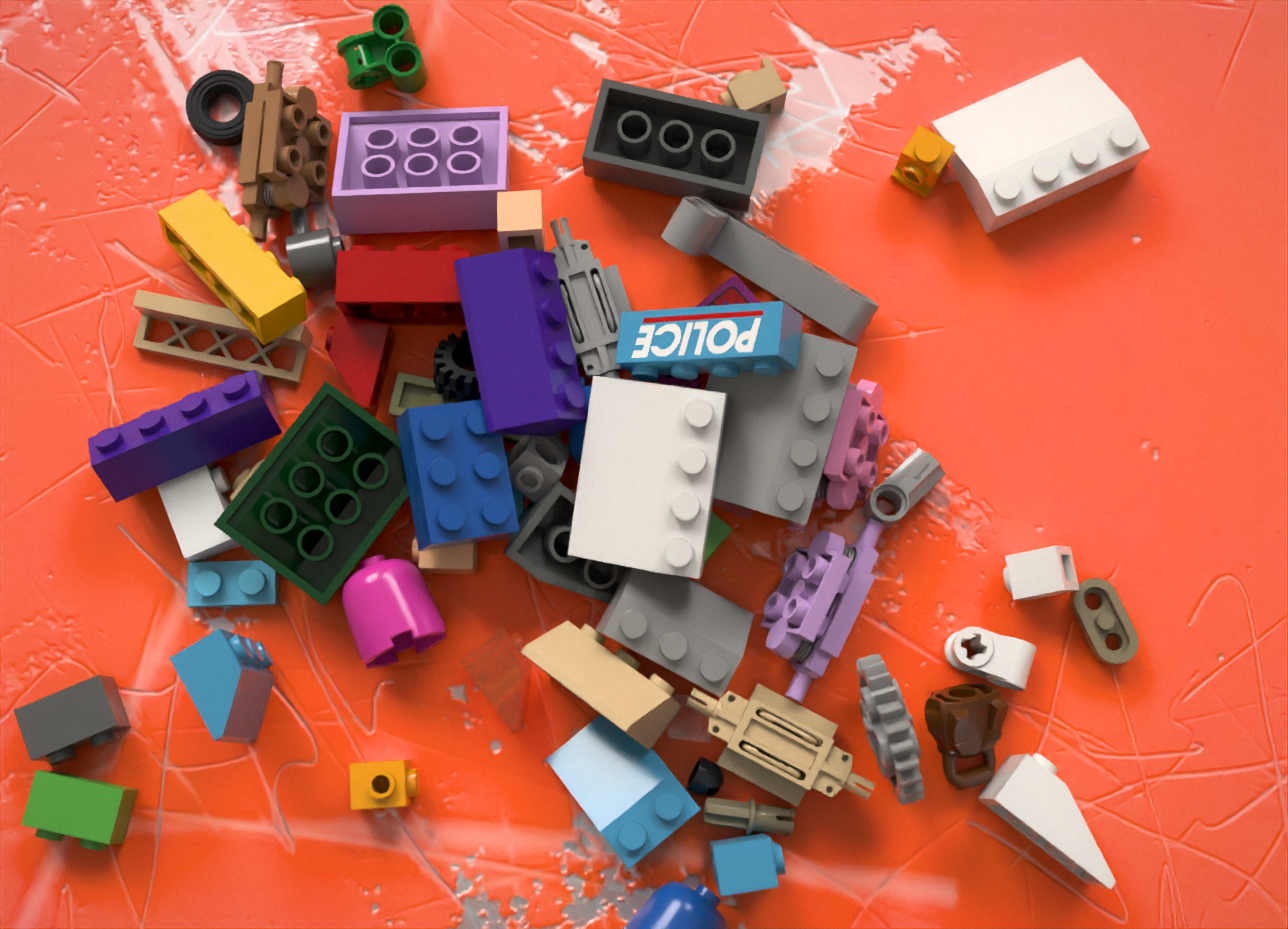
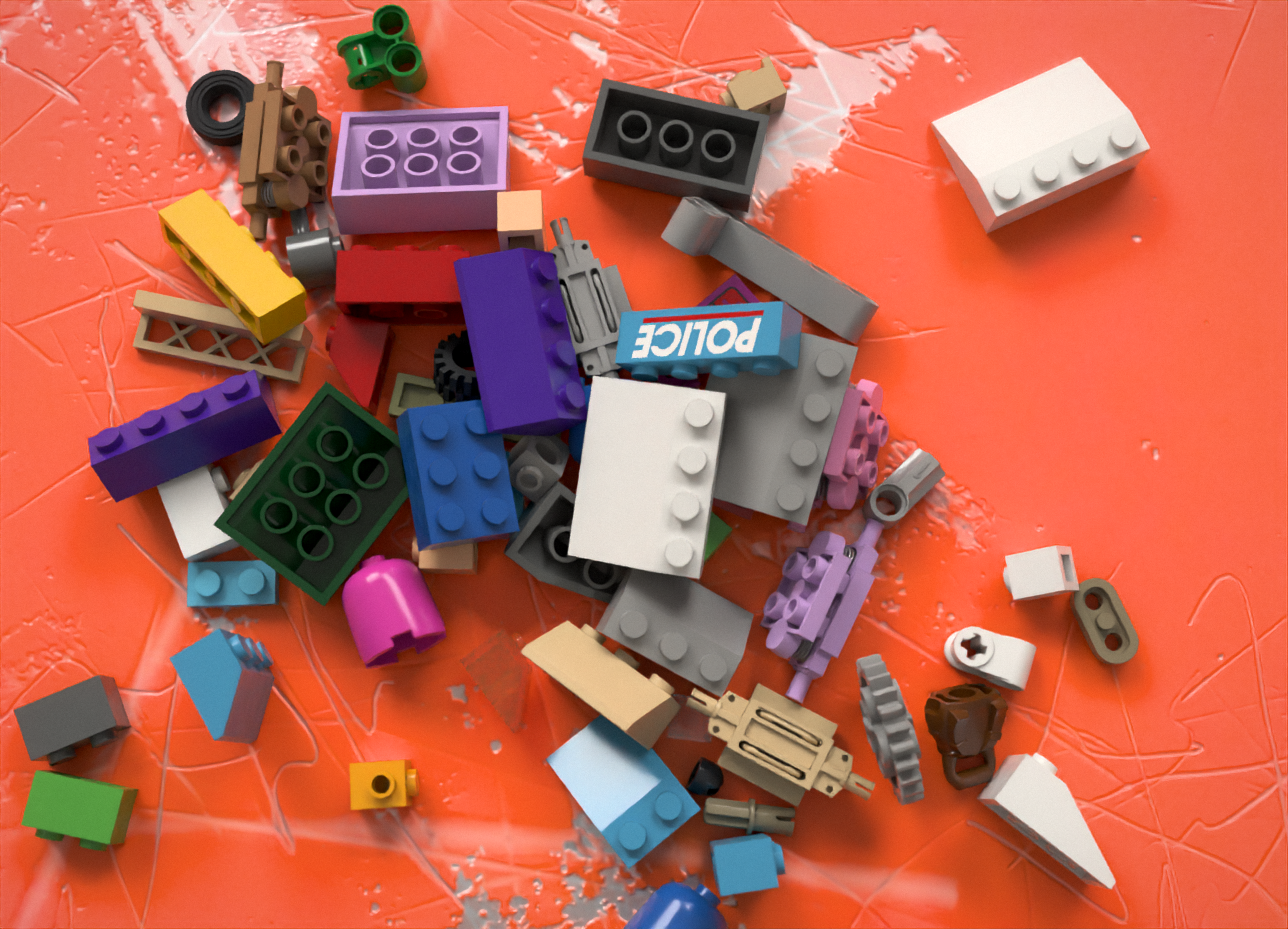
(922, 161): light orange brick -> none

